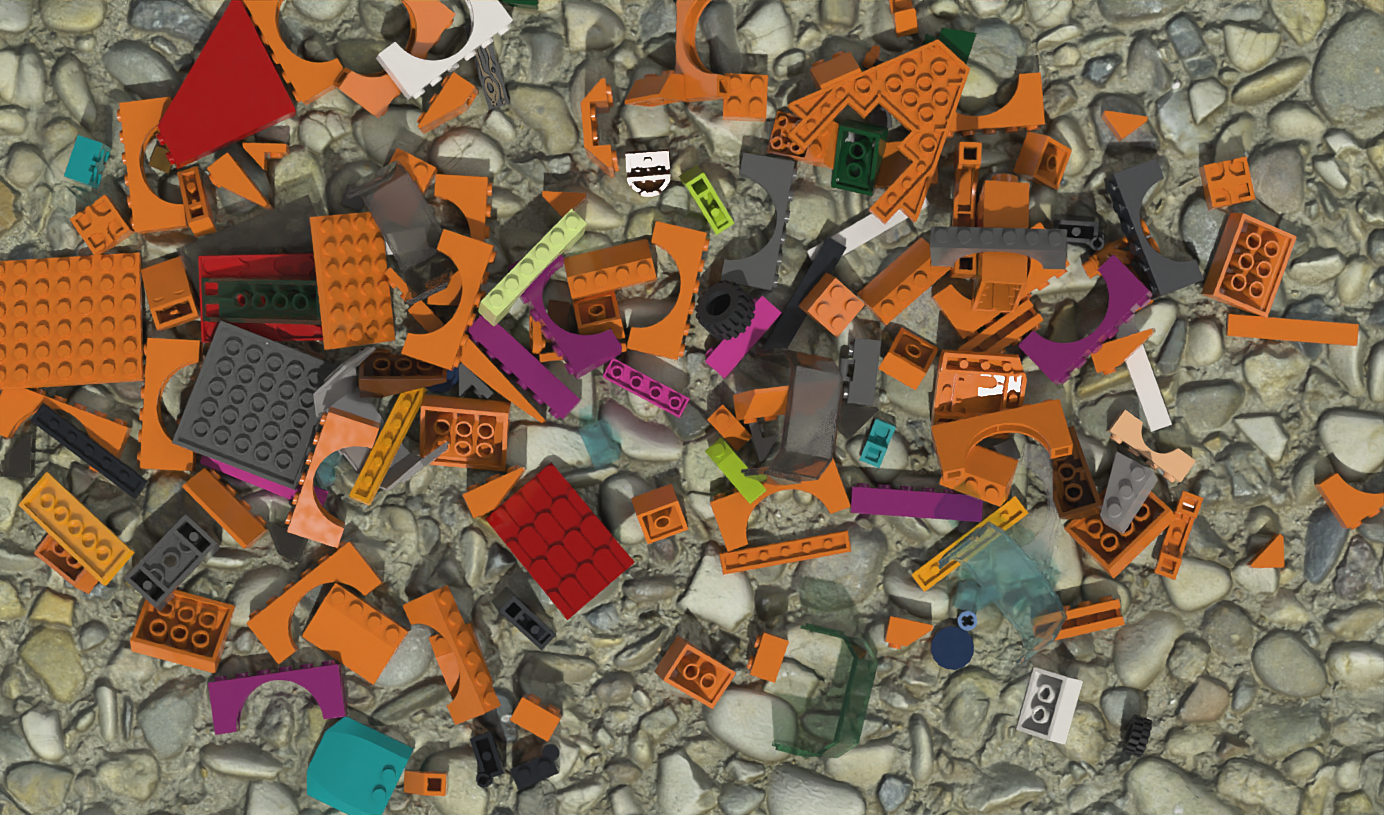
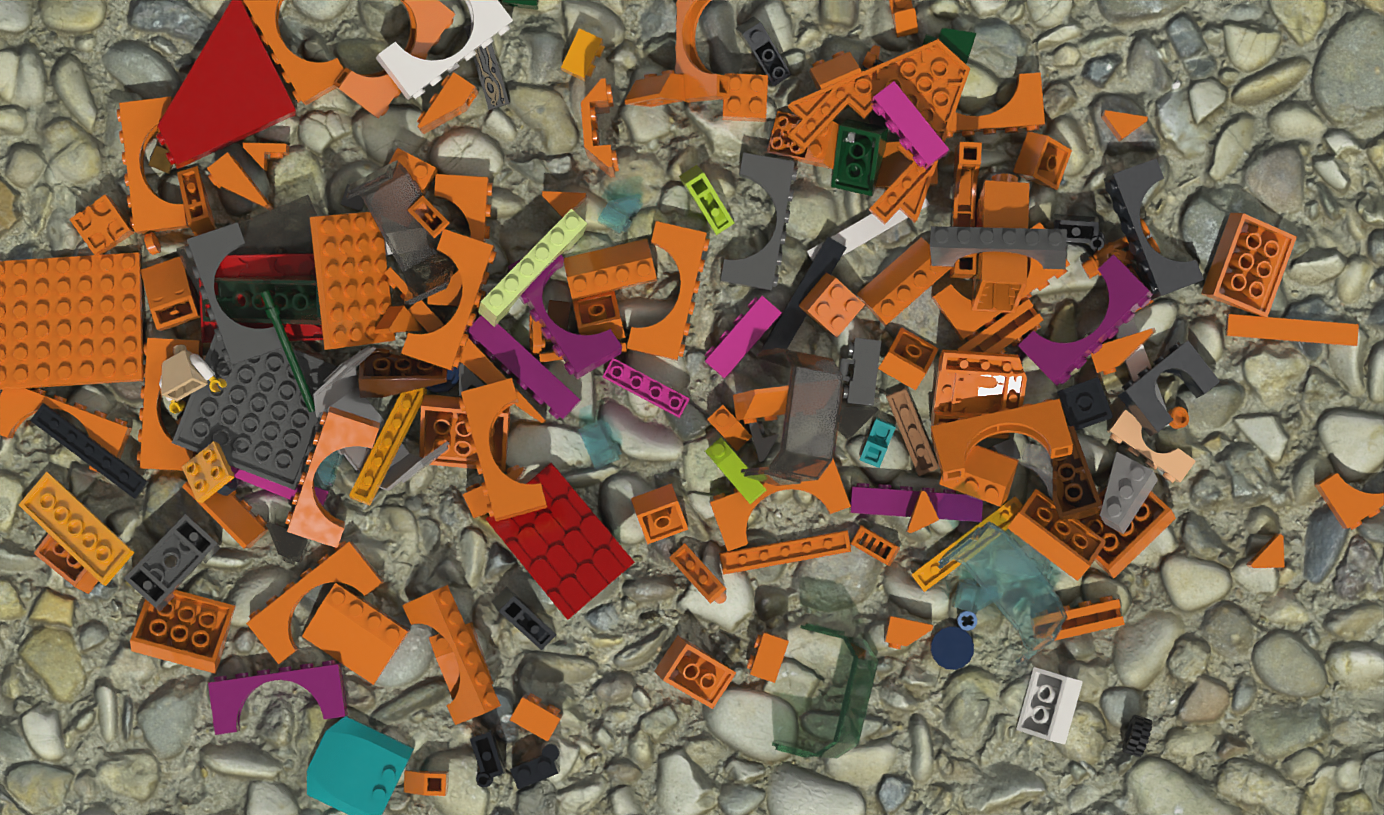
(20, 458): clear smoke slope -> none
(87, 162): teal piece -> none
(152, 243): none -> orange tile
(184, 375): none -> tan torso
(207, 253): none -> dark grey arch
(209, 473): none -> light orange plate
(273, 312): none -> dark green bar
(397, 320): none -> orange slope
(428, 216): none -> orange slope
(482, 409): none -> orange arch
(582, 55): none -> light orange brick
(619, 211): none -> clear light blue slope
(648, 171): slope -> none
(699, 574): none -> orange piece
(734, 319): black tyre -> none
(763, 50): none -> black slope
(890, 557): none -> orange slope
(909, 125): none -> dark pink brick
(912, 432): none -> medium nougat tile
(922, 514): none -> orange slope
(1061, 541): none -> orange slope
(1085, 404): none -> black plate
(1141, 396): none -> black arch
(1177, 535): orange slope -> none
(1180, 417): none -> orange tile
(1227, 183): orange piece -> none

